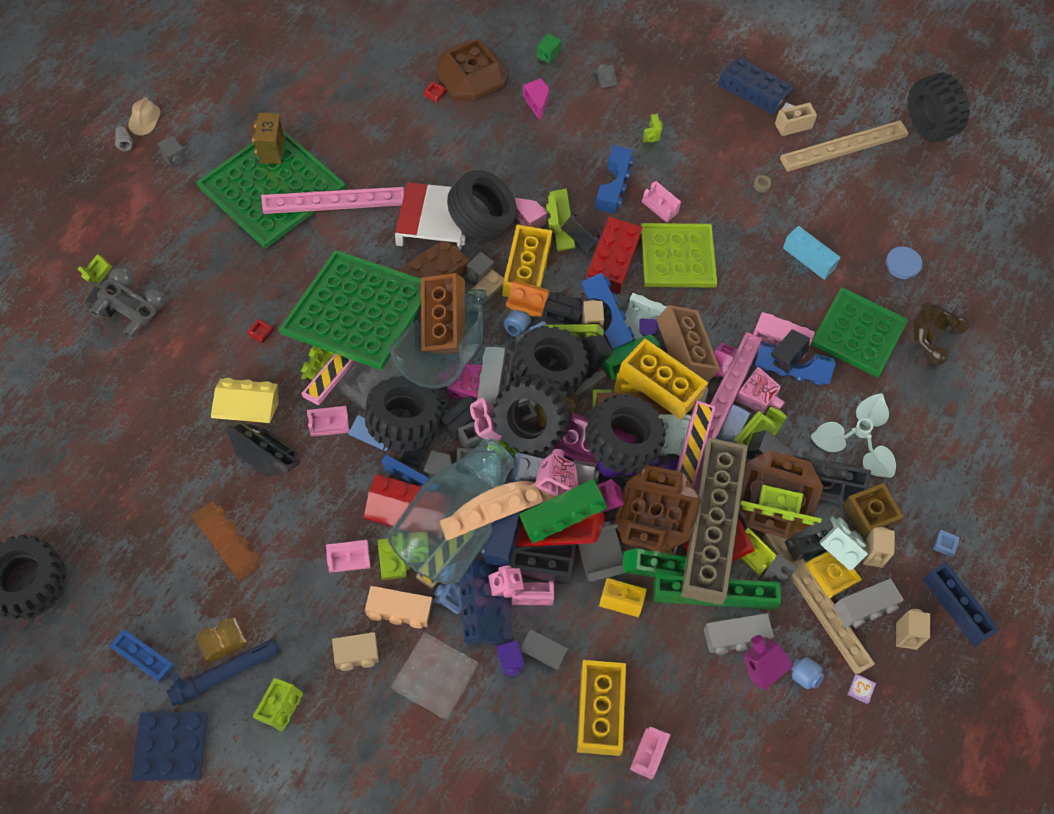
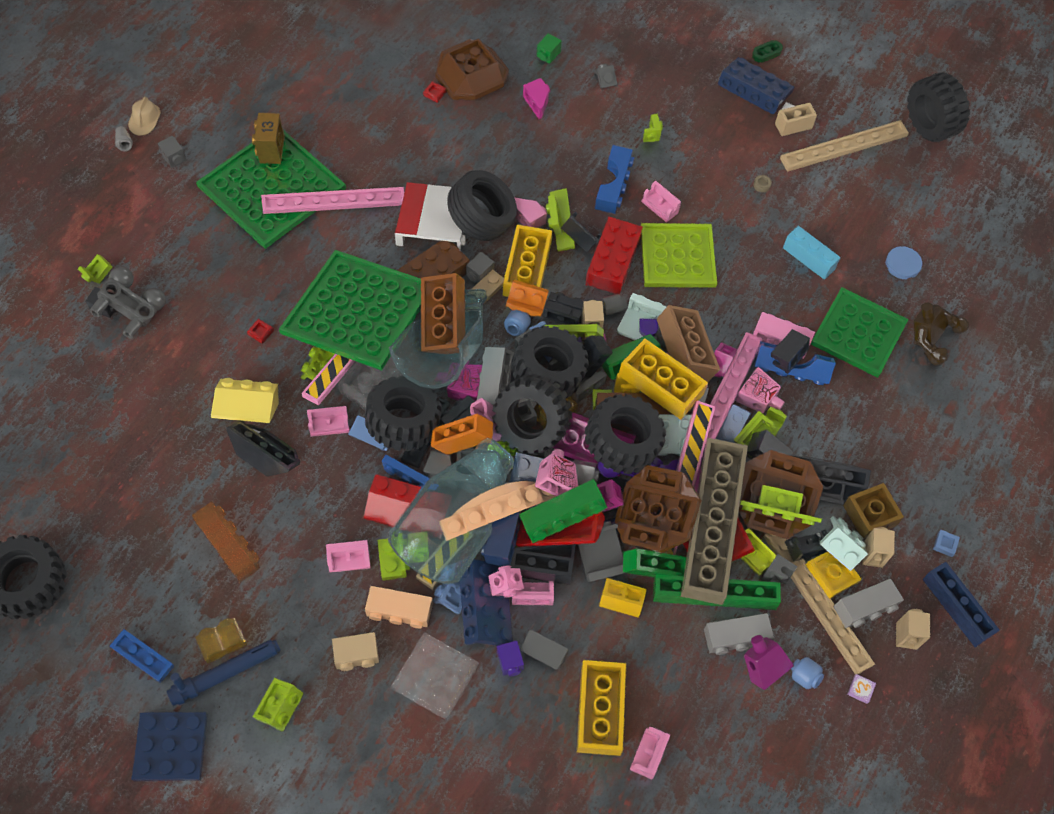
(461, 434): none -> orange brick
(598, 289): blue arch -> none
(767, 51): none -> dark green plate
(870, 413): light aqua plant -> none

